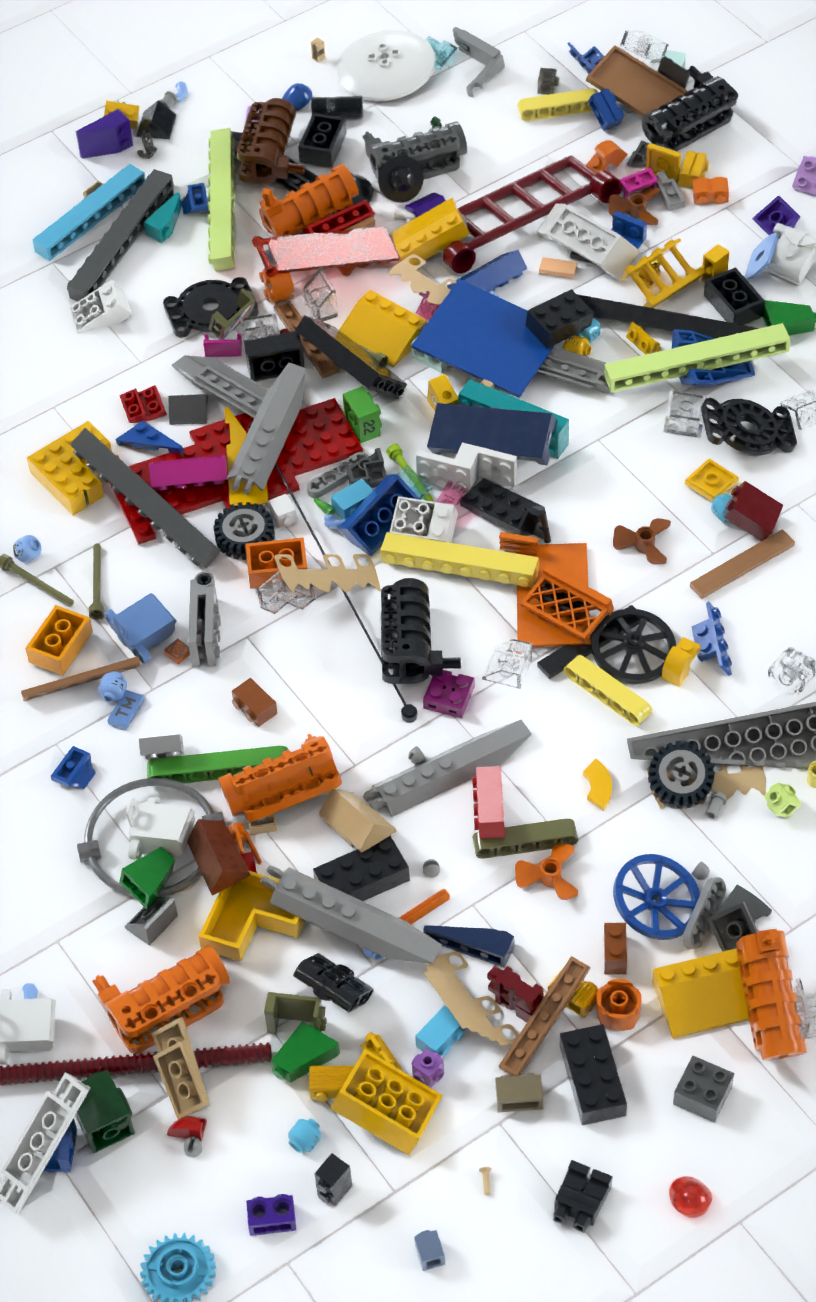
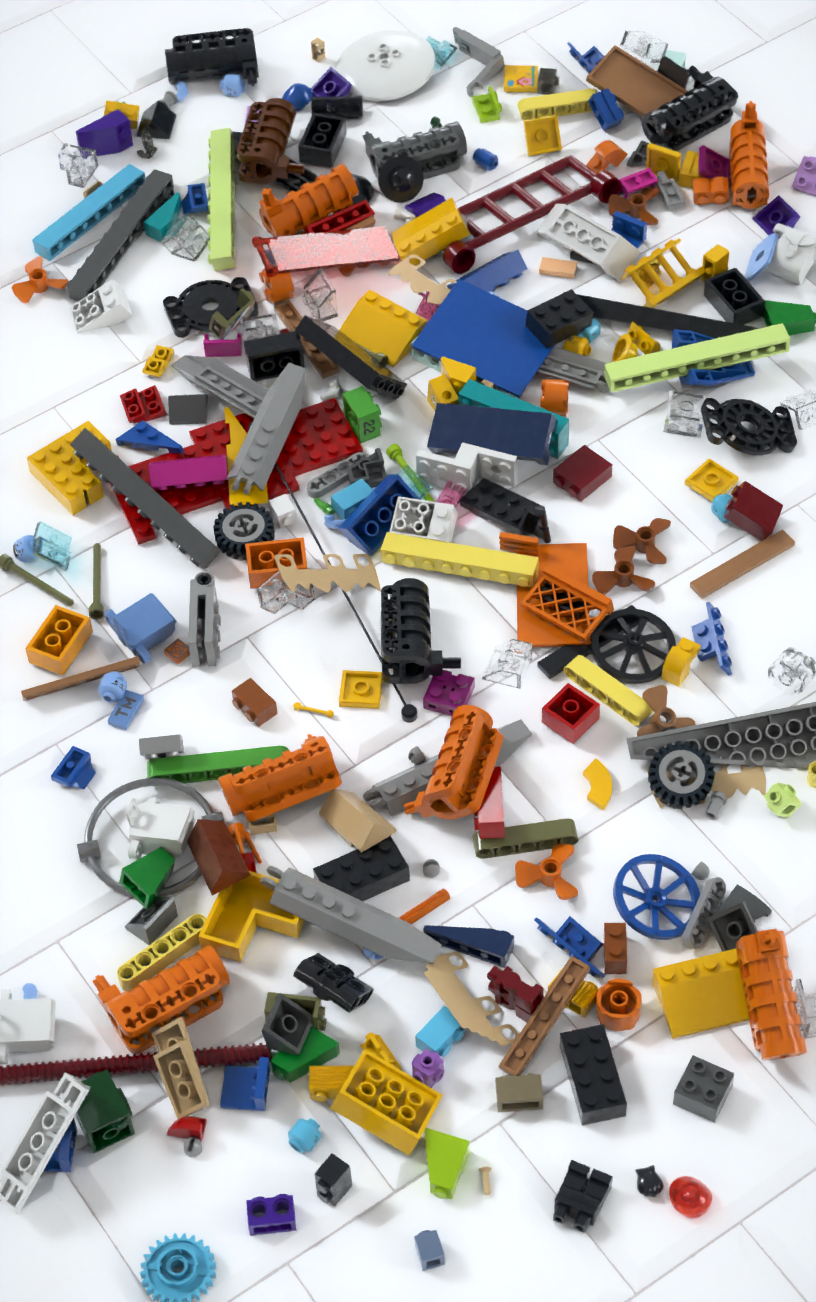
(37, 281): none -> orange piece
(52, 545): none -> clear light blue slope
(78, 163): none -> clear brick
(157, 961): none -> light yellow beam
(159, 361): none -> yellow slope
(186, 238): none -> clear slope
(213, 56): none -> black piece
(232, 85): none -> light blue head
(246, 1086): none -> blue bracket
(286, 1026): none -> dark grey slope
(297, 707): none -> yellow hinge
(331, 84): none -> dark purple slope
(333, 392): none -> white arm
(360, 689): none -> yellow tile
(445, 1162): none -> lime slope
(457, 373): none -> yellow slope
(461, 767): none -> orange piece
(485, 159): none -> blue brick
(487, 106): none -> lime bracket
(520, 78): none -> yellow tile
(542, 135): none -> yellow tile
(555, 396): none -> orange brick
(570, 713): none -> red brick
(575, 939): none -> blue bracket
(582, 473): none -> dark red brick
(622, 575): none -> dark orange piece
(624, 349): none -> yellow hat
(648, 1181): none -> black animal
(657, 700): none -> medium nougat piece
(713, 164): none -> magenta tile
(748, 161): none -> orange piece

